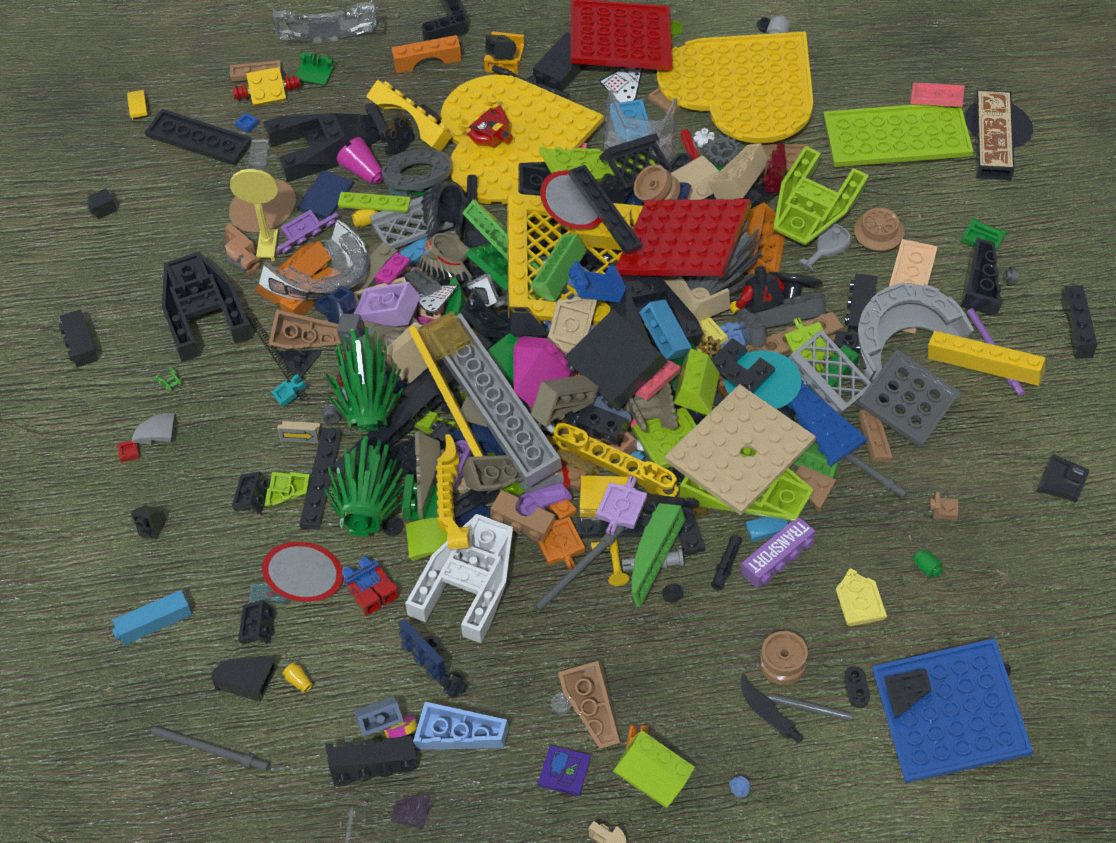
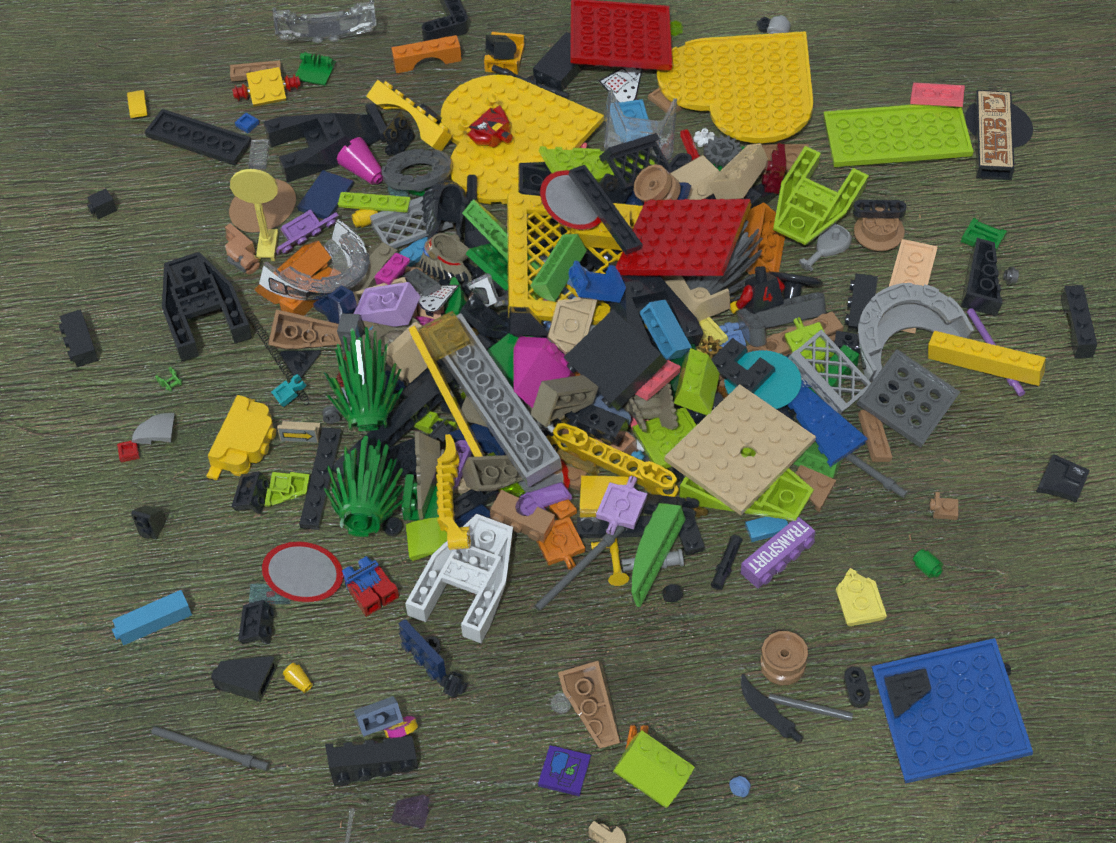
(242, 438): none -> yellow brick
(458, 729): light blue wedge -> none
(873, 213): none -> black beam

